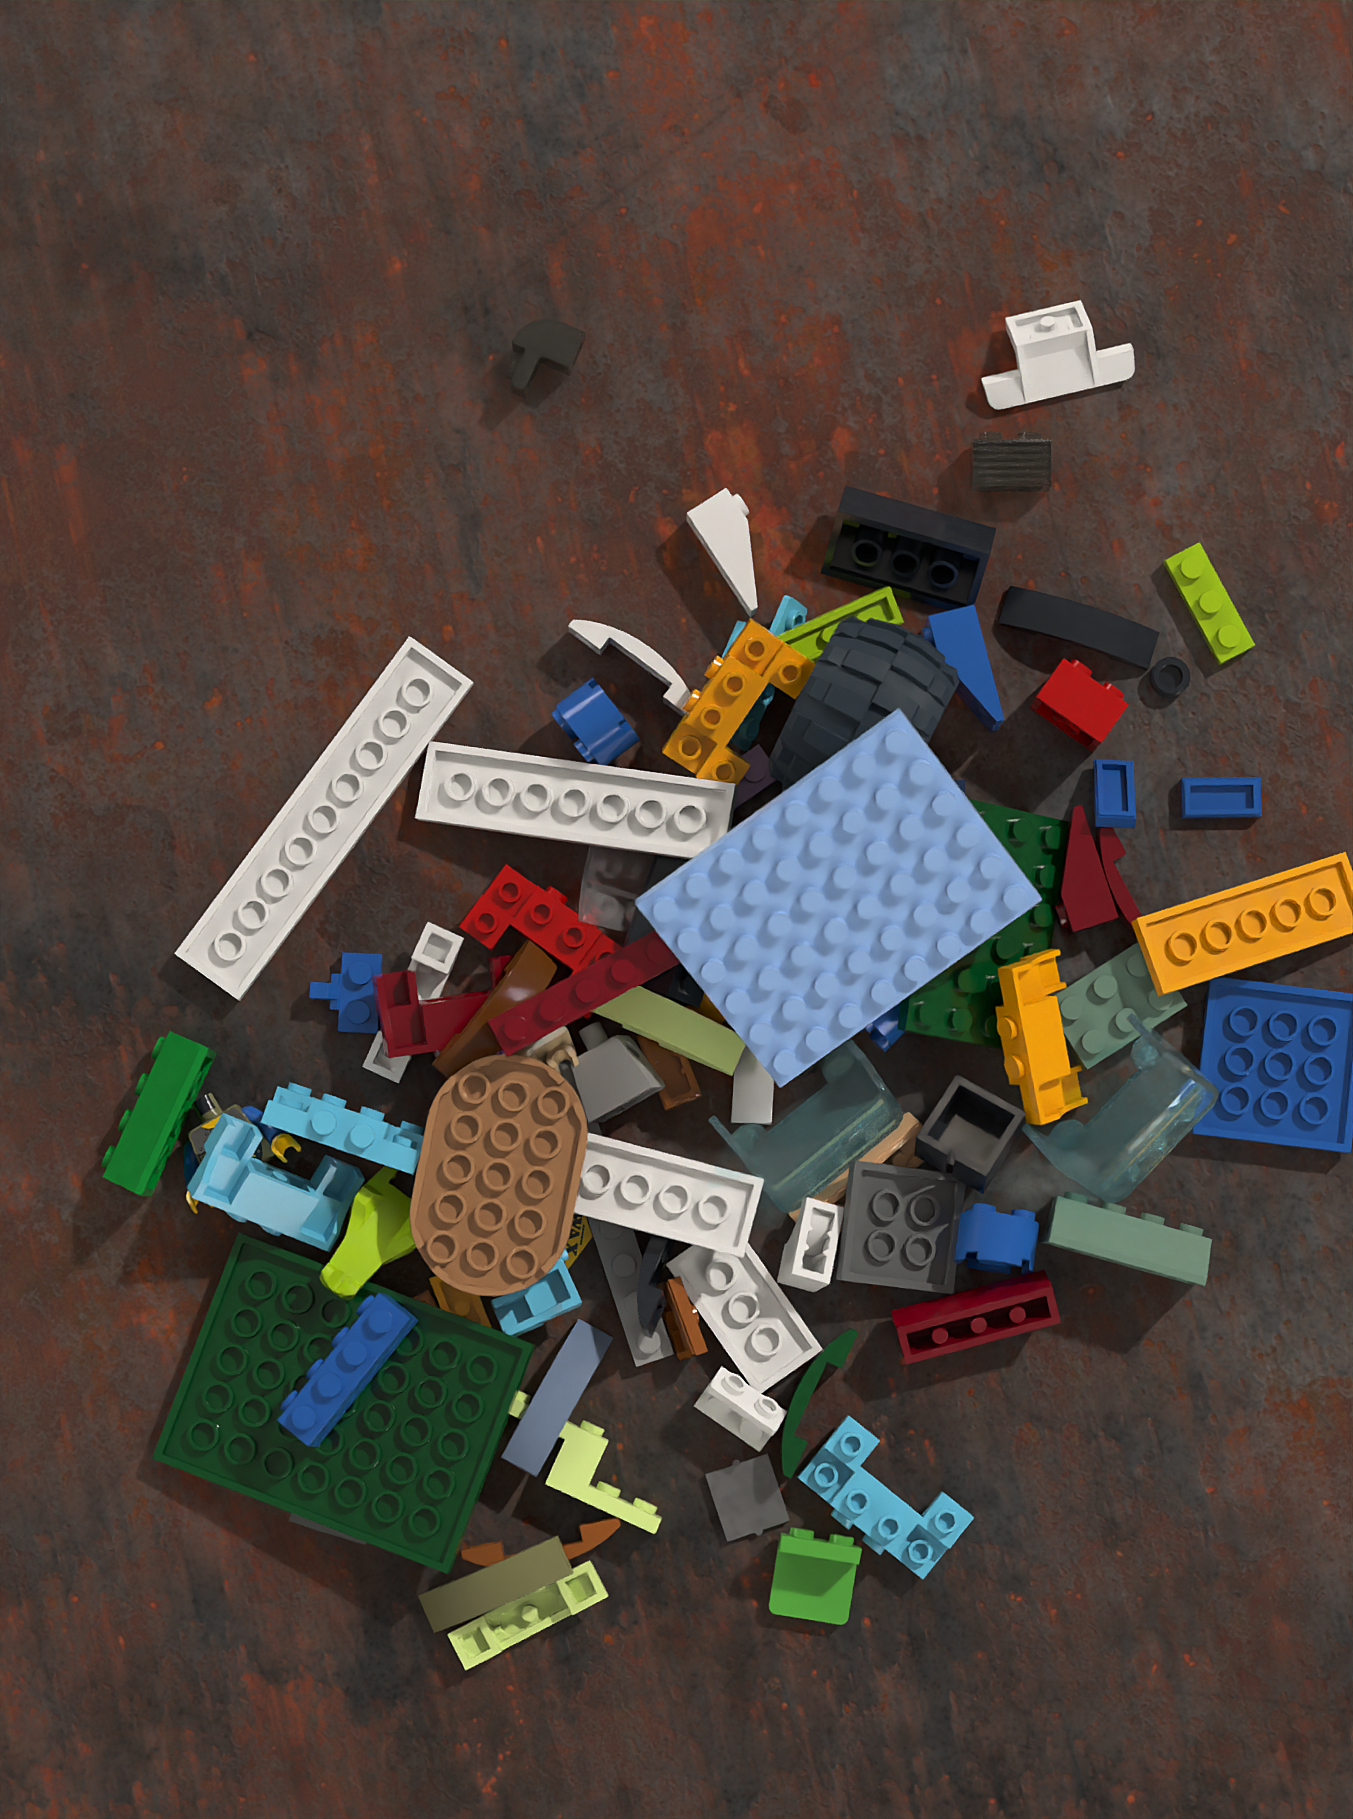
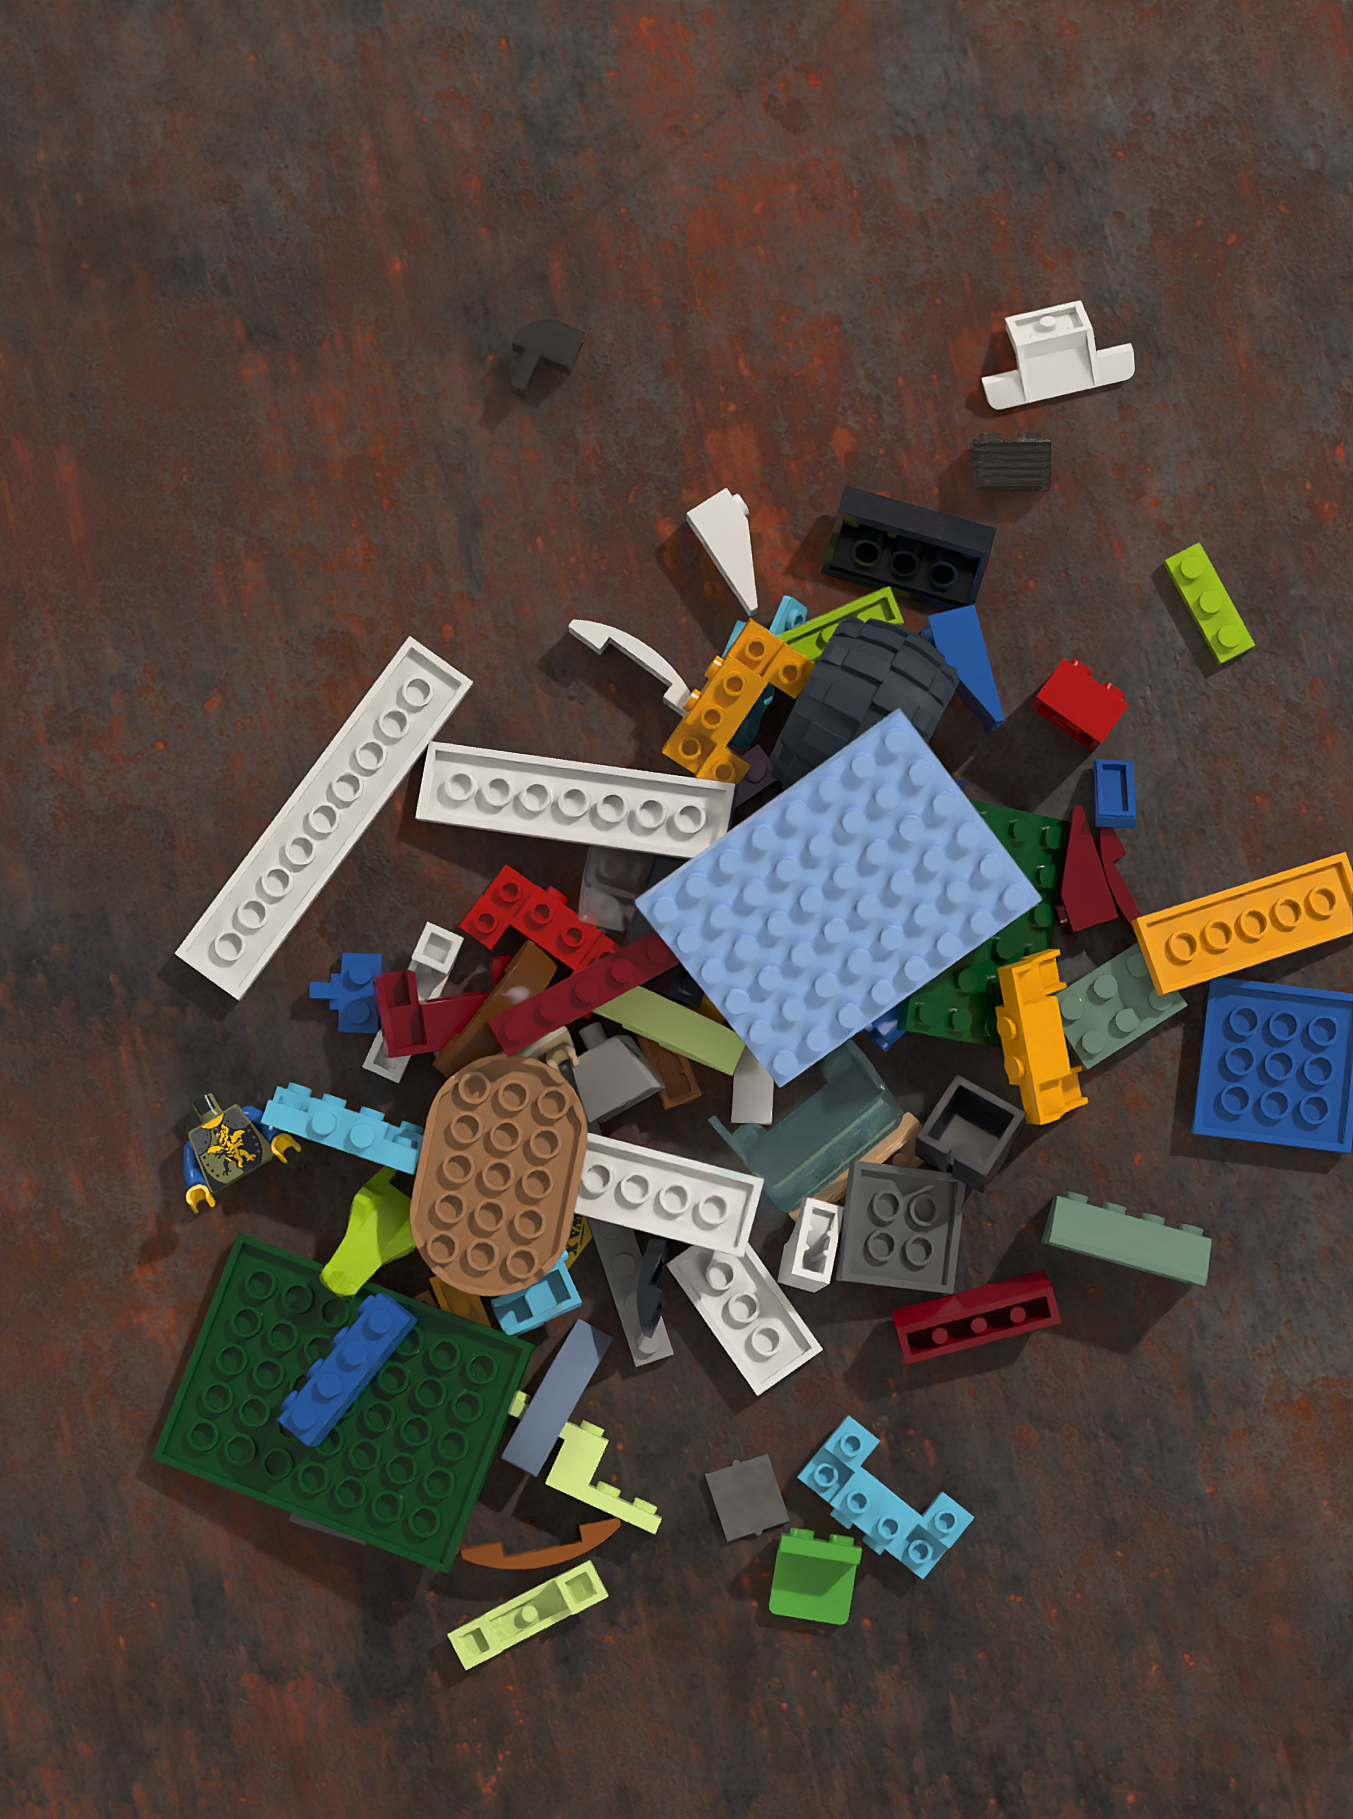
(158, 1115): green slope -> none
(269, 1195): medium azure bracket -> none
(496, 1584): olive slope -> none
(596, 722): blue brick -> none
(681, 1320): dark orange plate -> none
(741, 1408): white bracket -> none
(792, 1445): dark green slope -> none
(997, 1240): blue brick -> none
(1079, 625): black slope -> none
(1135, 1124): clear light blue windscreen -> none
(1170, 677): black tile -> none
(1220, 797): blue tile -> none

